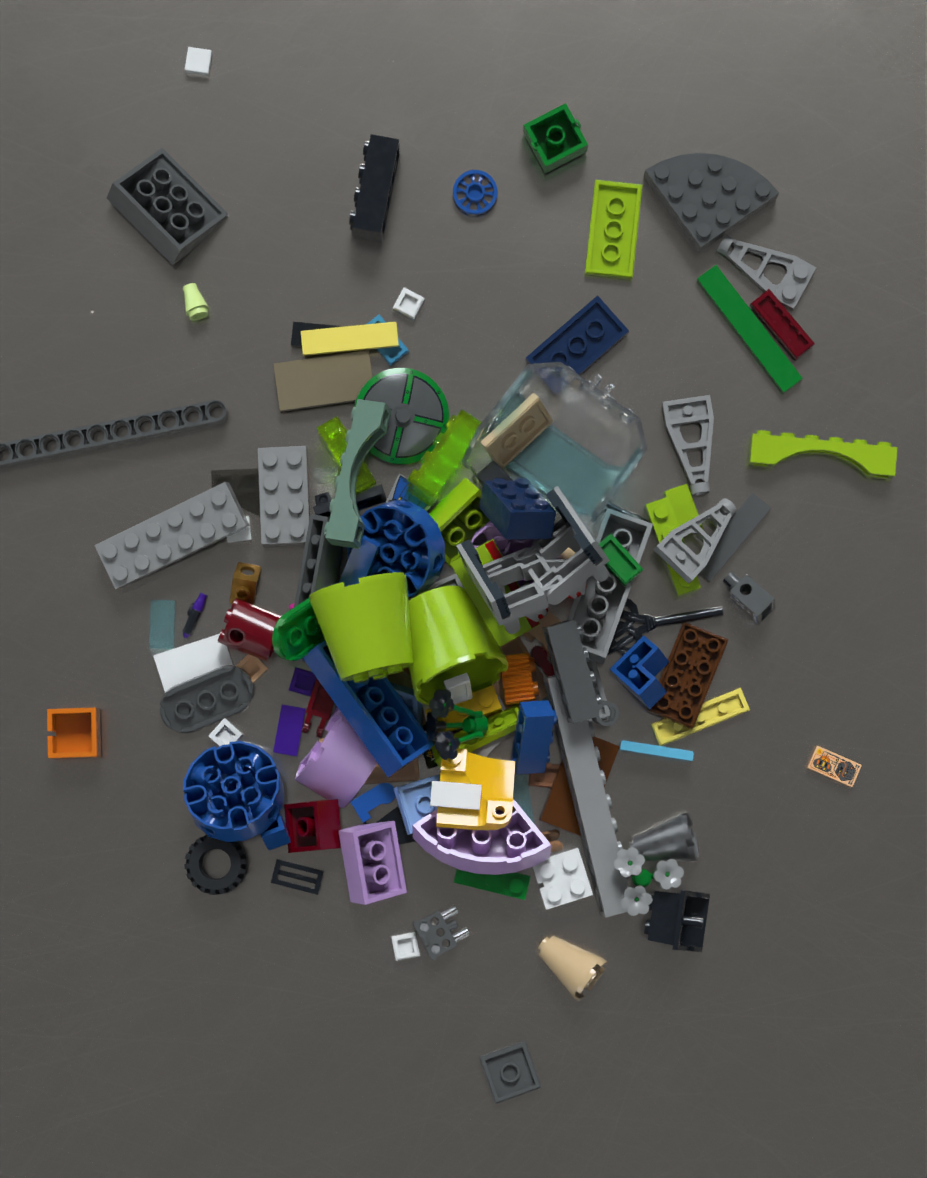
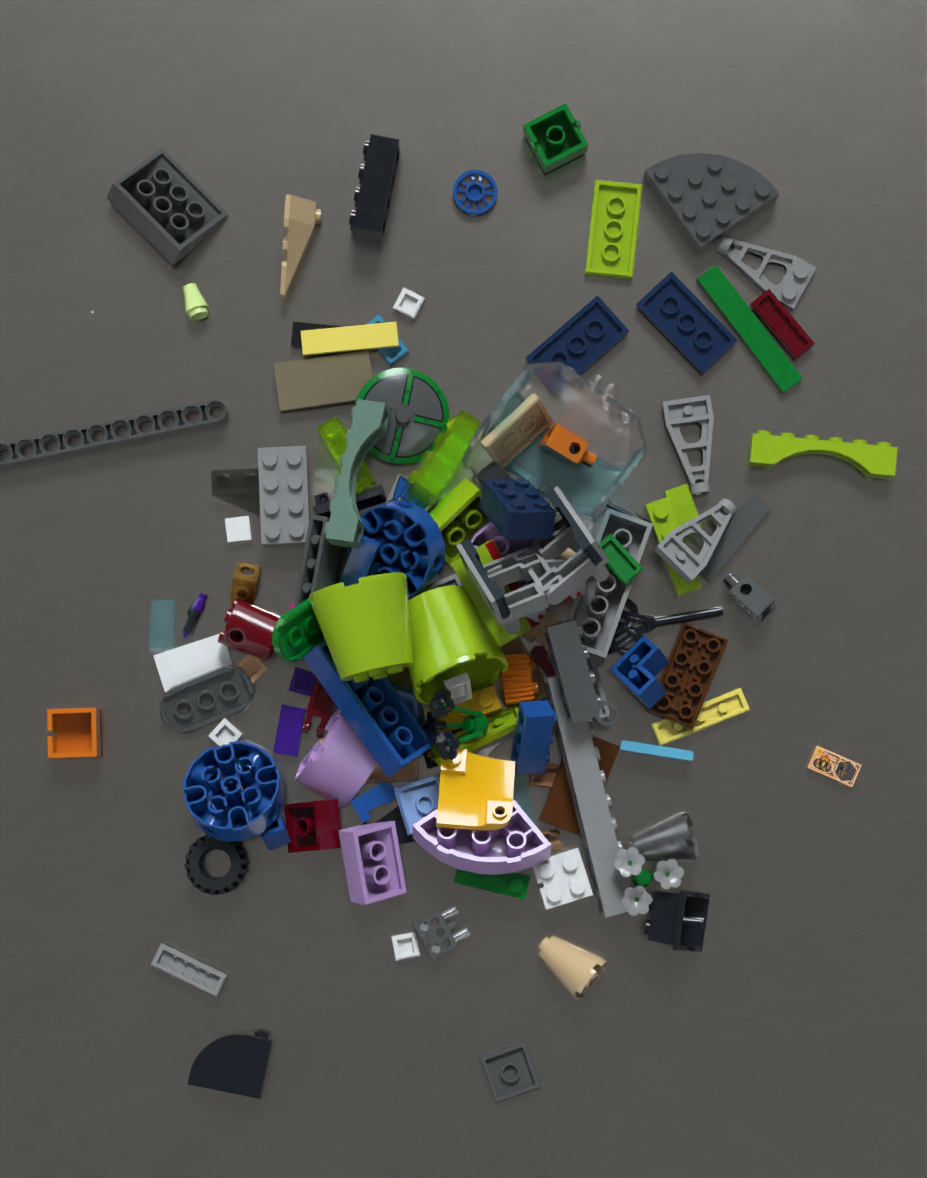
(172, 535): light grey brick -> none
(189, 970): none -> light grey plate
(198, 61): white tile -> none
(234, 1064): none -> black brick
(300, 225): none -> tan wedge
(317, 882): black tile -> none
(455, 795): white tile -> none
(557, 443): none -> orange torso
(686, 322): none -> dark blue plate

